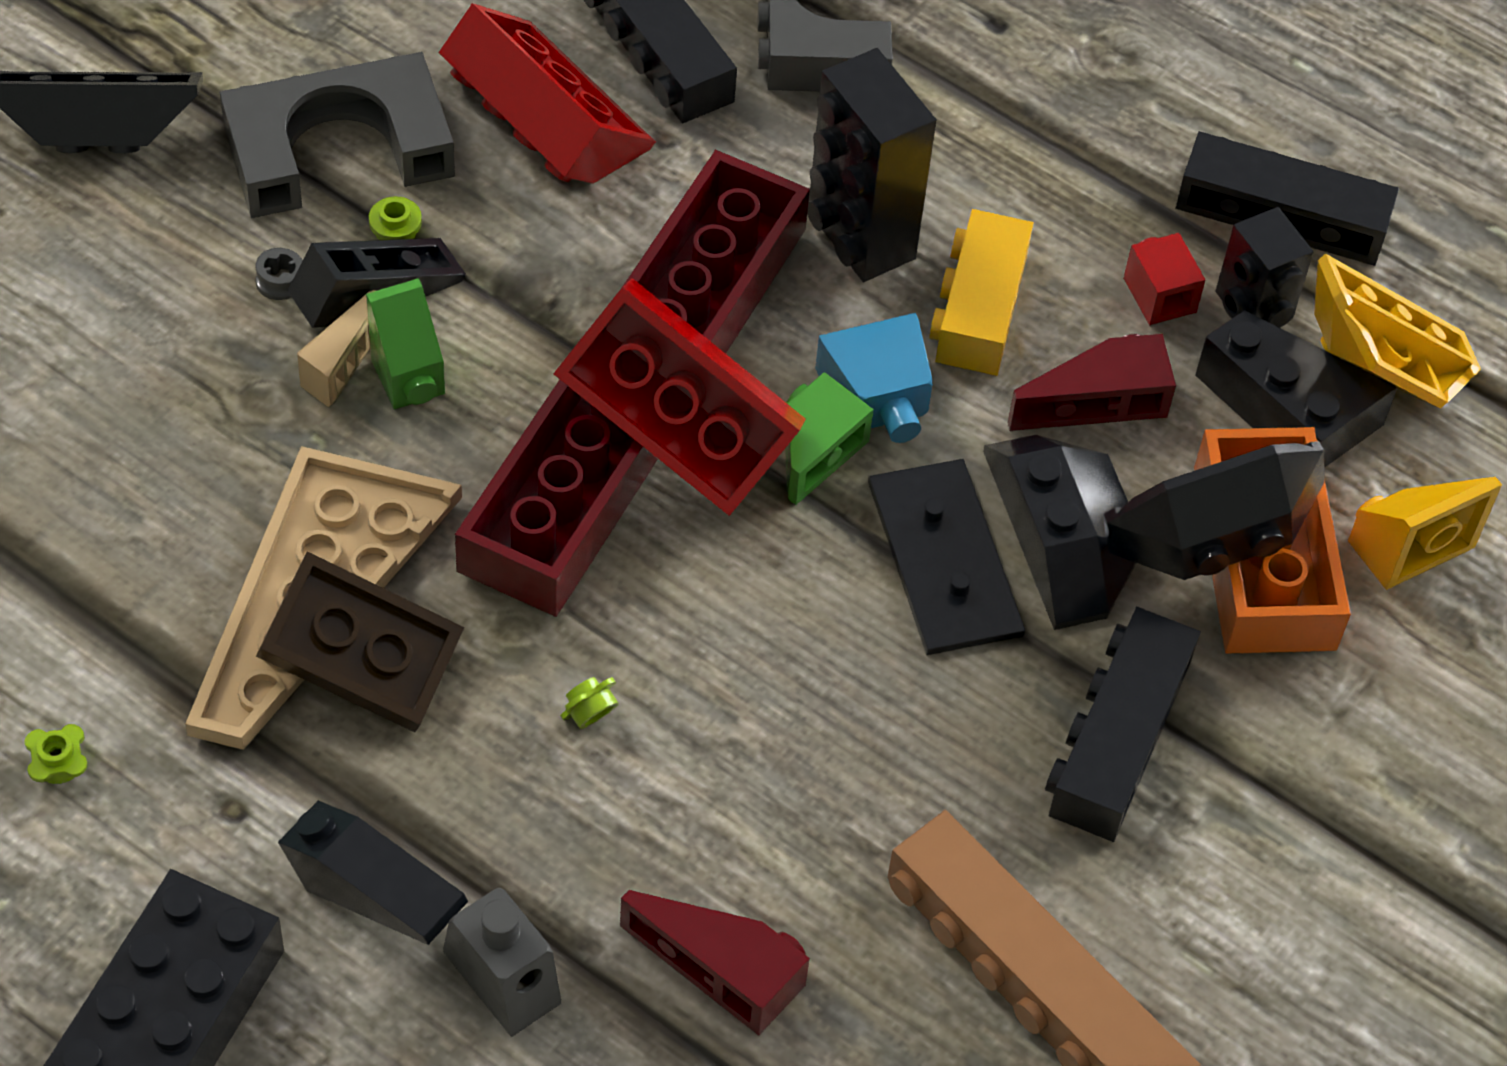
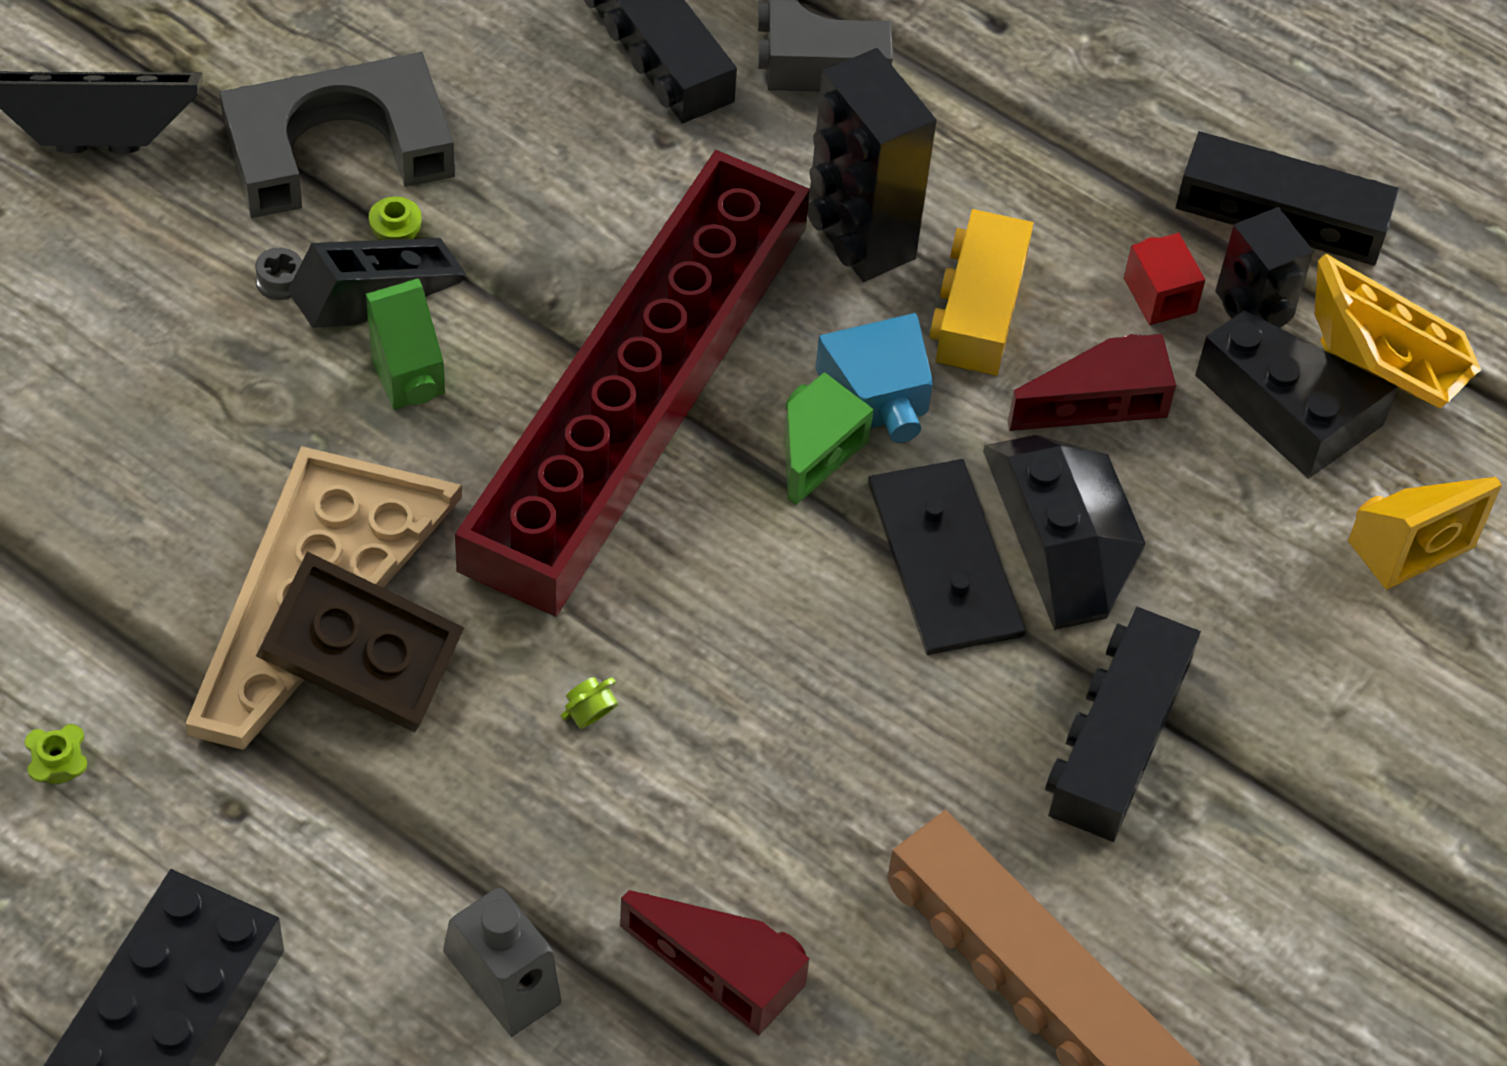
(335, 354): tan slope -> none
(368, 873): black slope -> none
(542, 96): red slope -> none
(680, 396): red slope -> none
(1219, 512): black wedge -> none
(1290, 597): orange brick -> none

